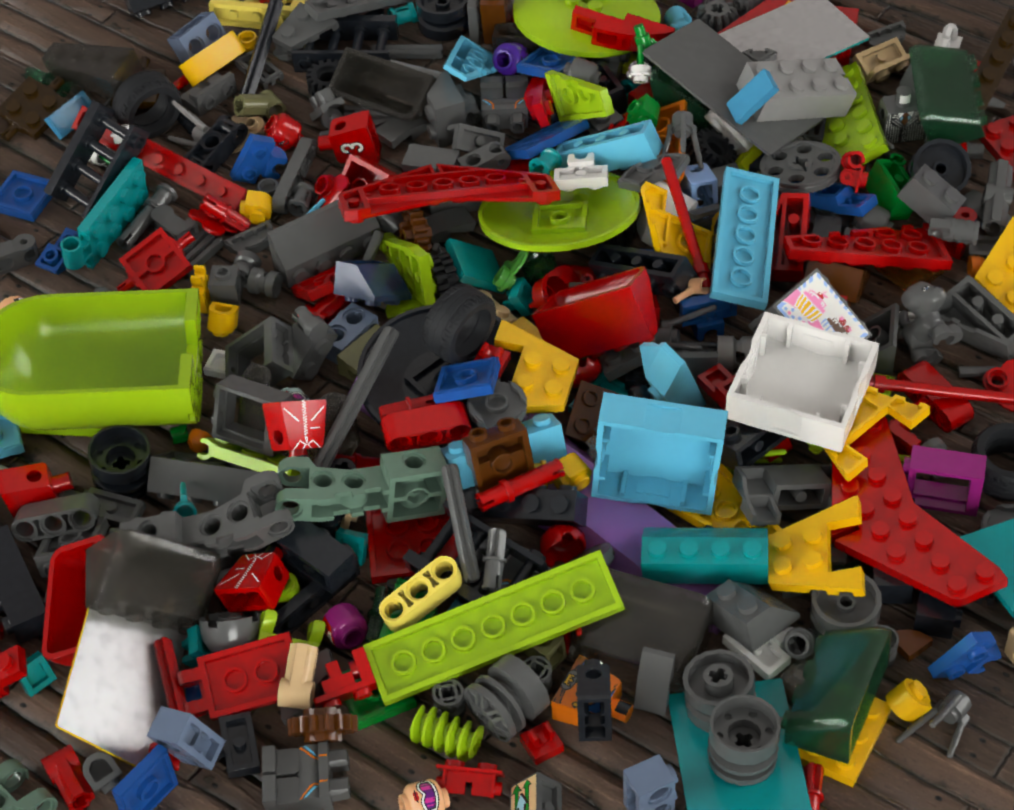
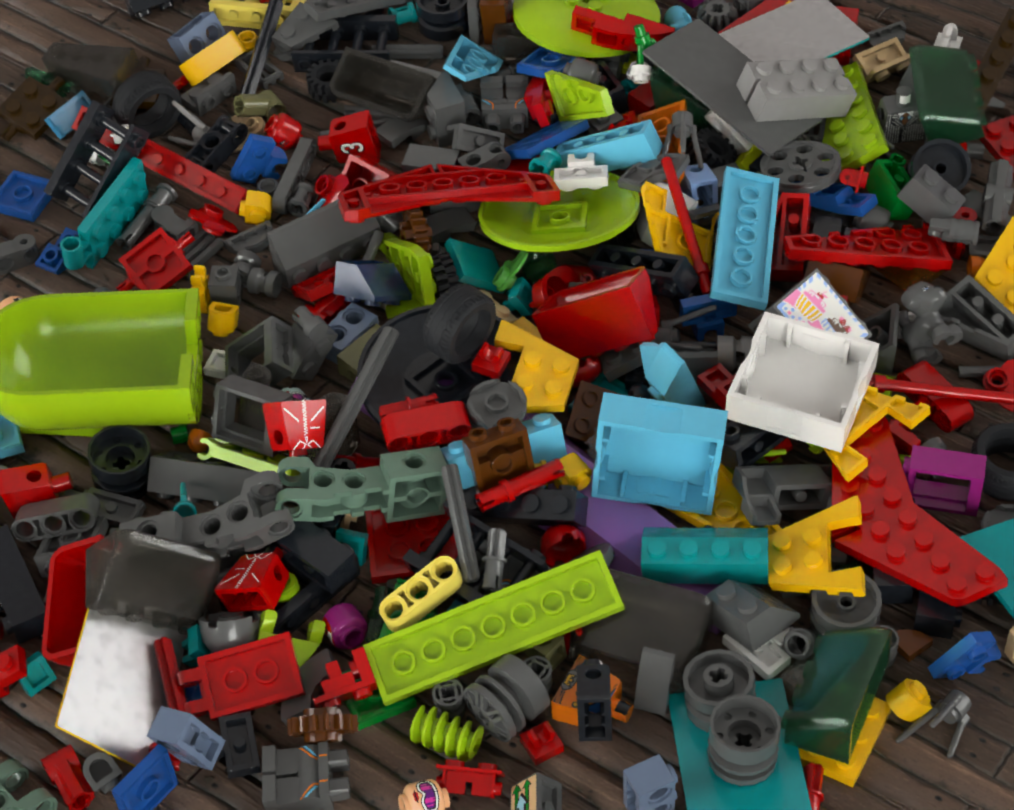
(225, 213): red axle -> none
(297, 686): tan piece -> none
(326, 106): dark grey hips -> none
(467, 380): blue tile -> none
(507, 56): dark purple head -> none
(643, 109): green plate -> none
(694, 288): light nougat hand -> none
(752, 96): dark azure tile -> none
(767, 55): dark grey tile -> none
(852, 160): red axle -> none

